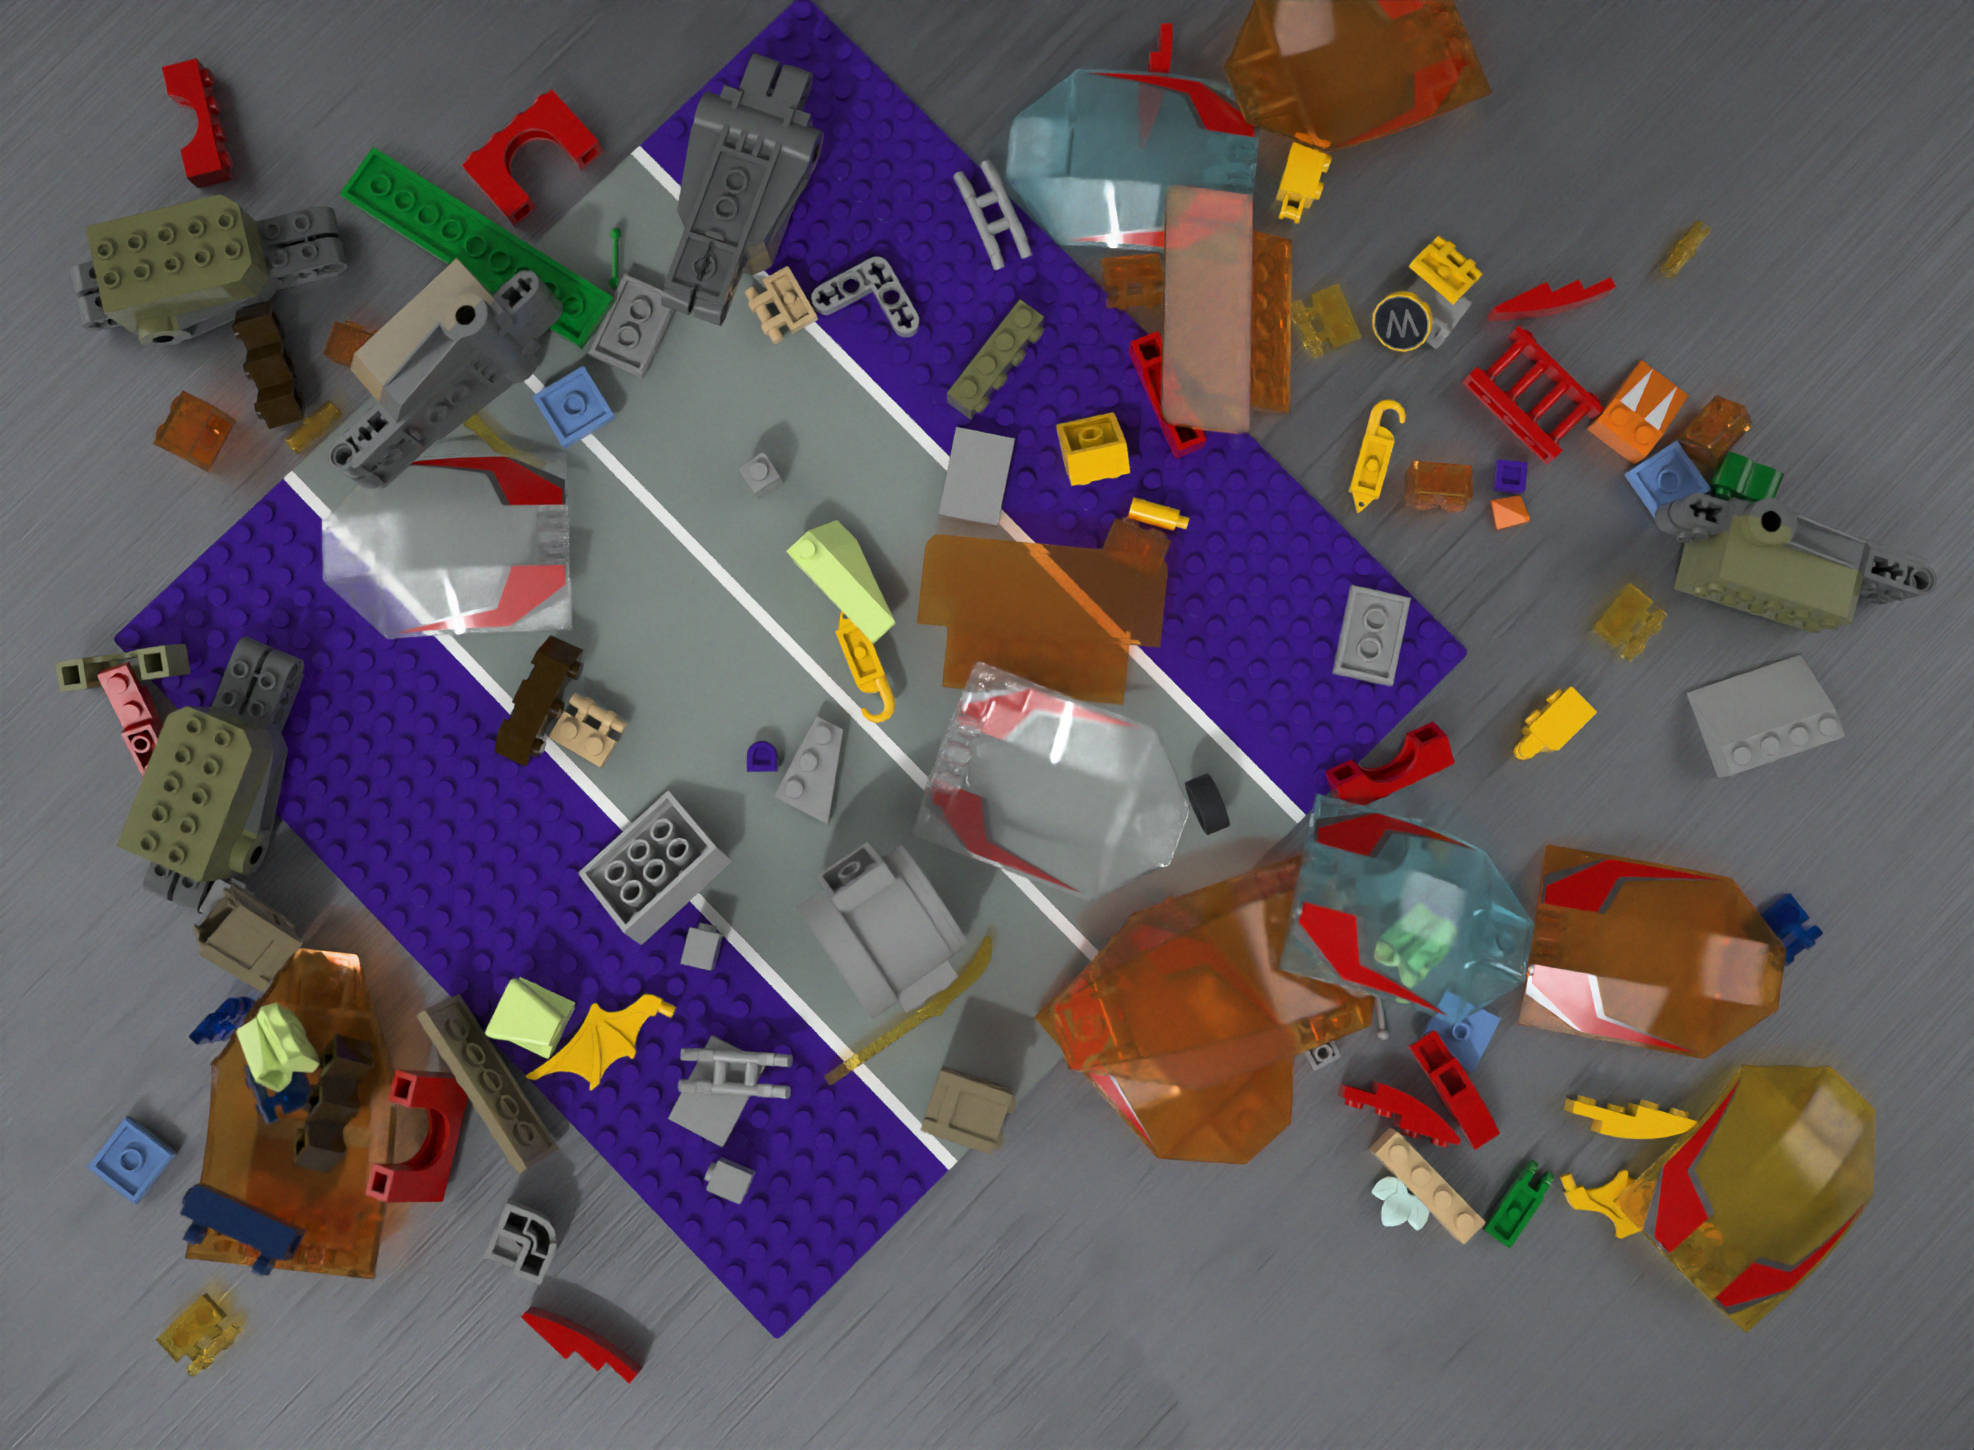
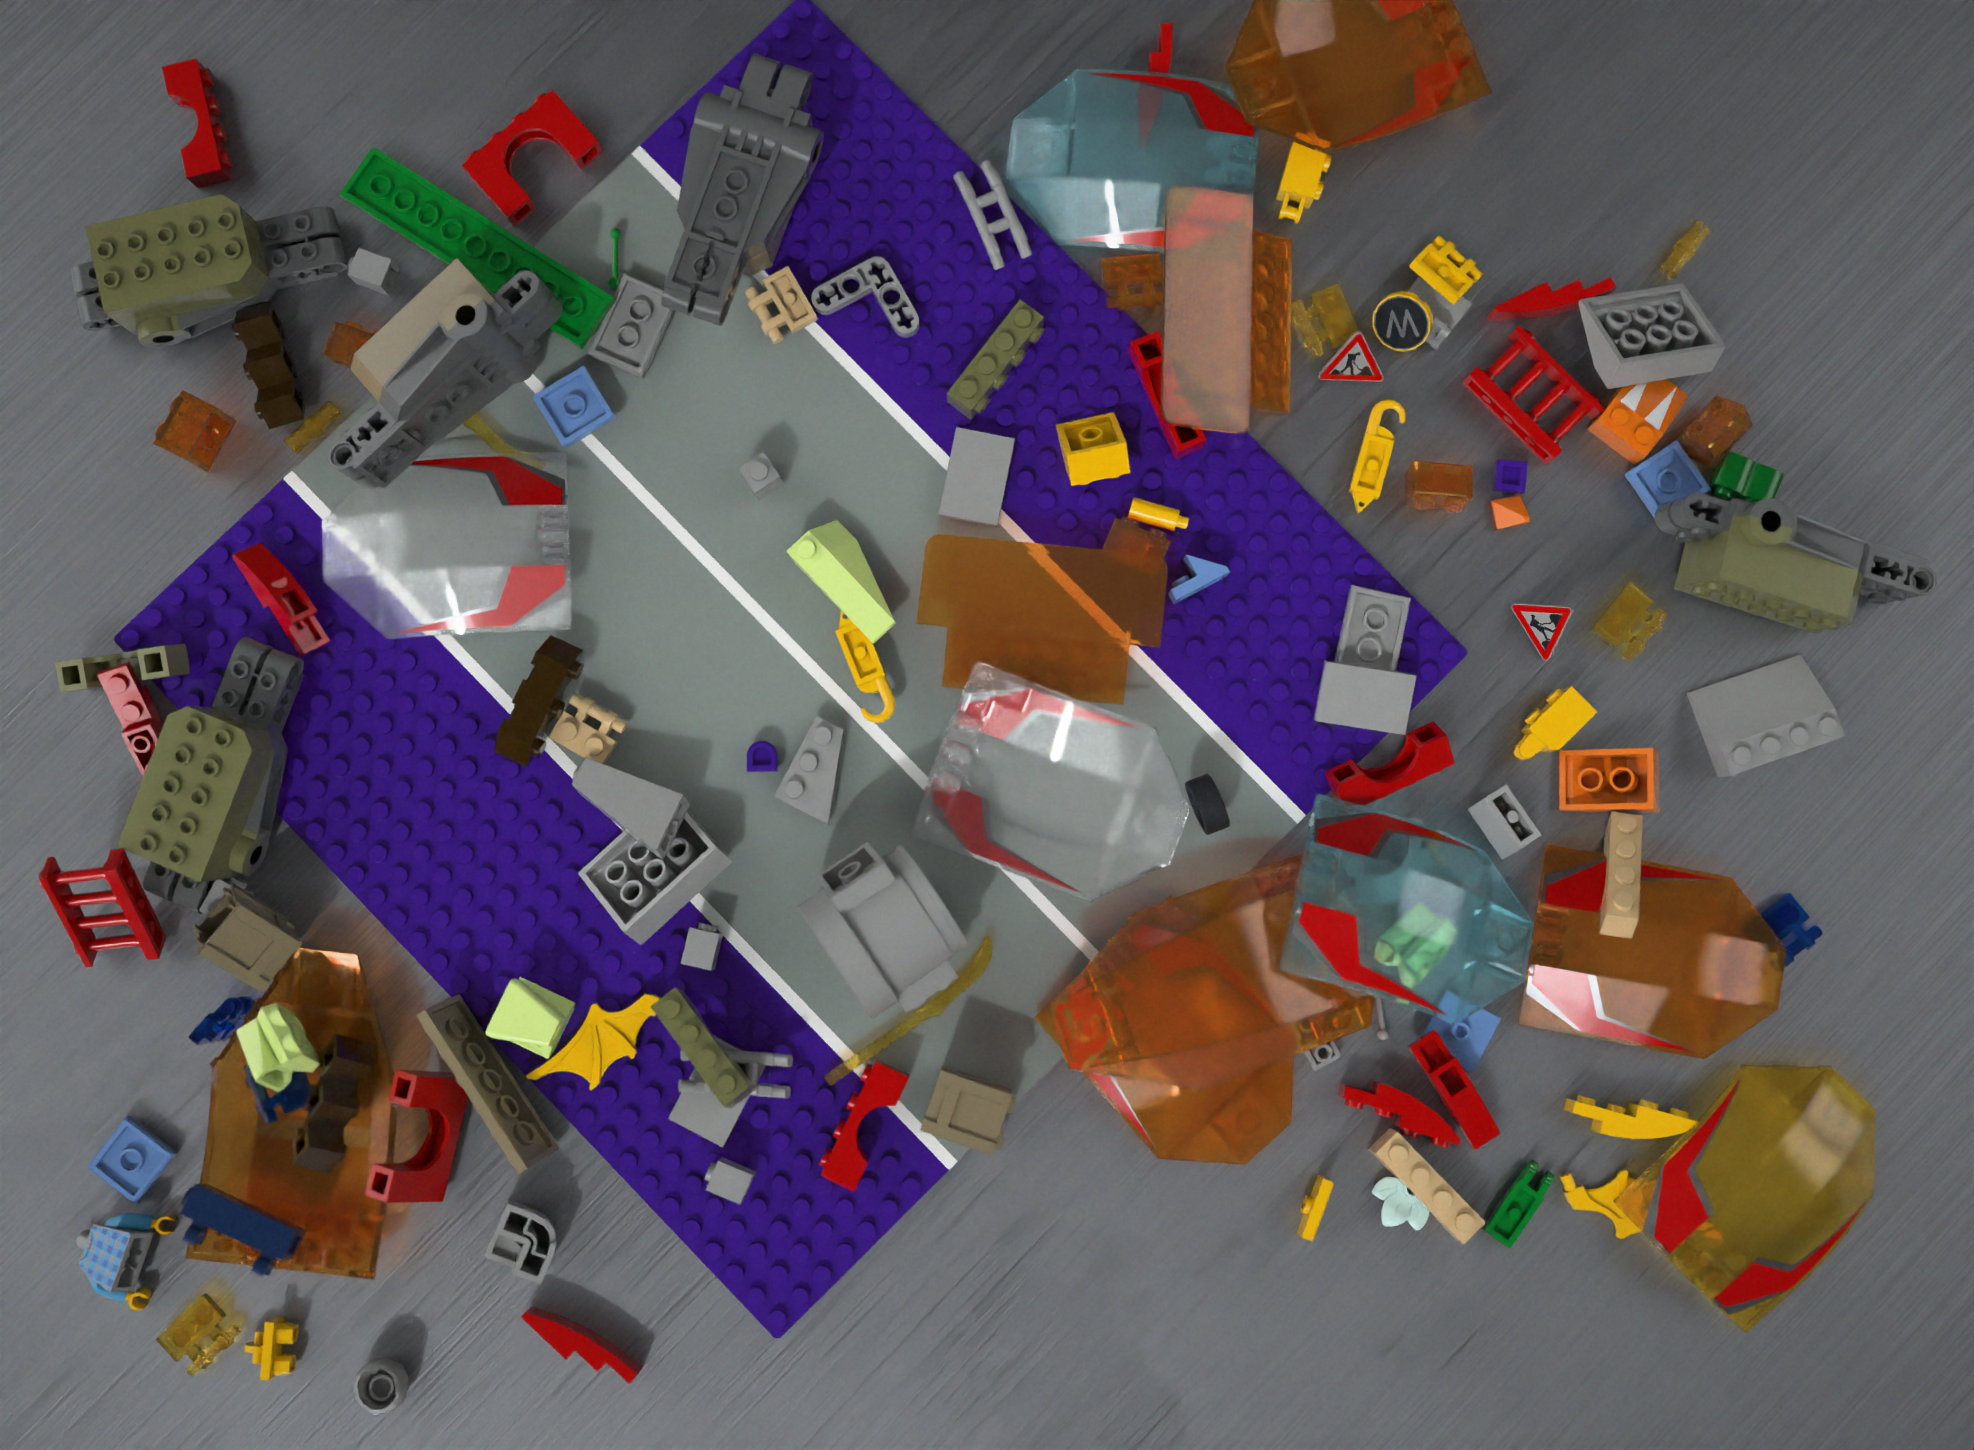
(116, 1254): none -> torso
(125, 892): none -> red fence
(268, 1348): none -> yellow hips
(285, 597): none -> red slope
(373, 271): none -> light grey brick
(381, 1385): none -> light grey hair
(636, 805): none -> light grey slope
(702, 1049): none -> olive arch
(847, 1160): none -> red arch
(1203, 573): none -> medium blue slope
(1313, 1207): none -> yellow plate
(1353, 362): none -> piece
(1365, 697): none -> light grey tile
(1504, 822): none -> light grey brick
(1543, 624): none -> piece
(1609, 780): none -> orange slope
(1623, 872): none -> tan arch
(1649, 335): none -> light grey slope

